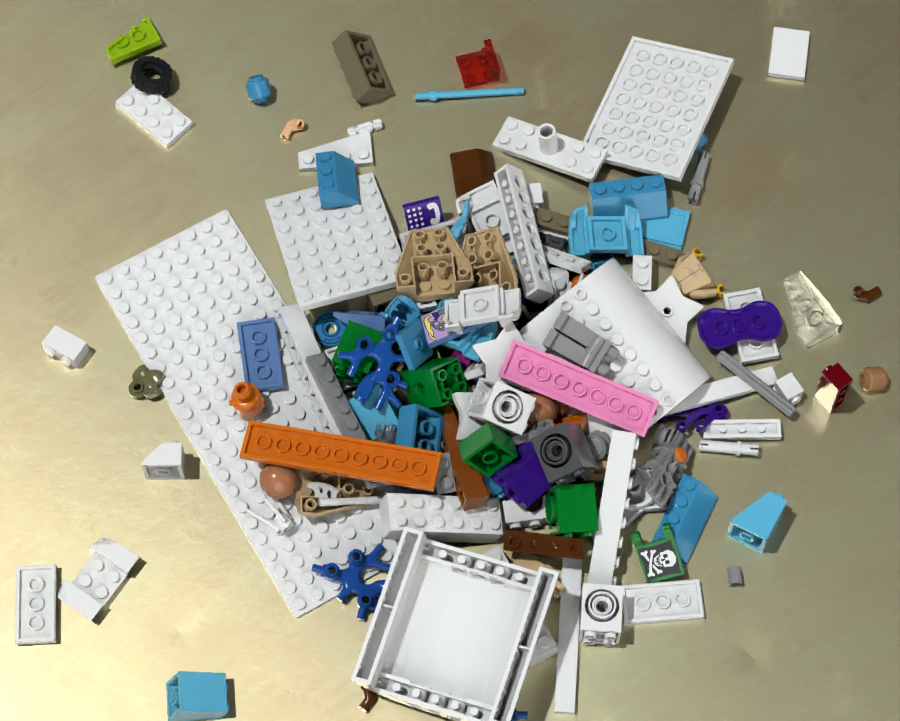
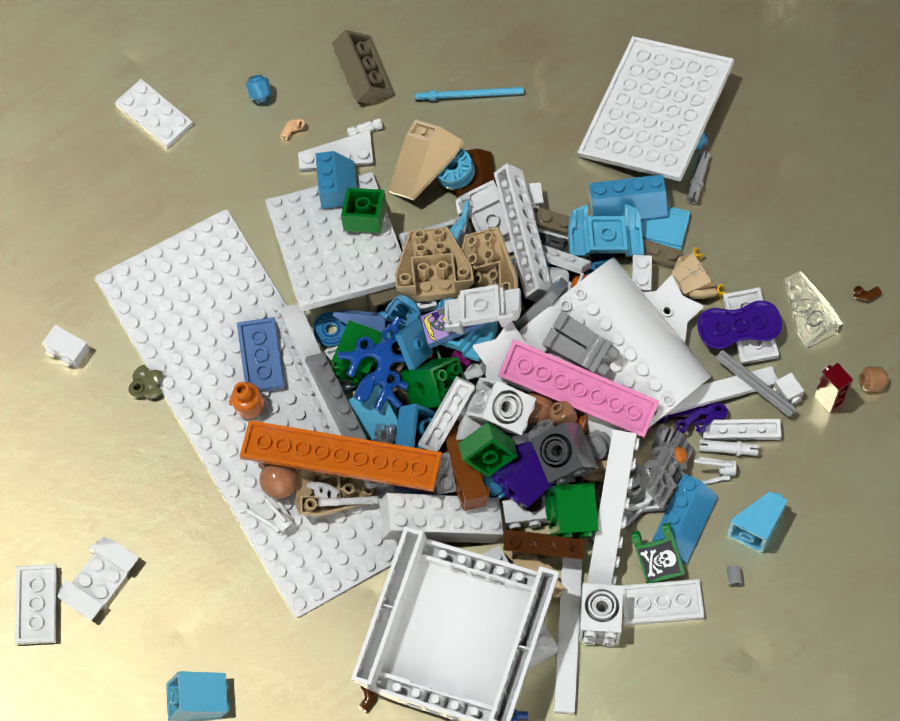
(133, 43): lime wing -> none
(155, 65): black tyre -> none
(165, 462): white slope -> none
(351, 579): blue plant -> none
(363, 210): none -> green brick
(422, 157): none -> tan wedge
(422, 213): dark purple slope -> none
(446, 414): none -> white plate
(461, 175): none -> medium azure wheel
(479, 66): clear red bracket -> none
(548, 298): none -> light grey beam
(550, 149): white plate -> none
(562, 412): none -> medium nougat head
(725, 467): none -> white plant
(788, 53): white tile -> none

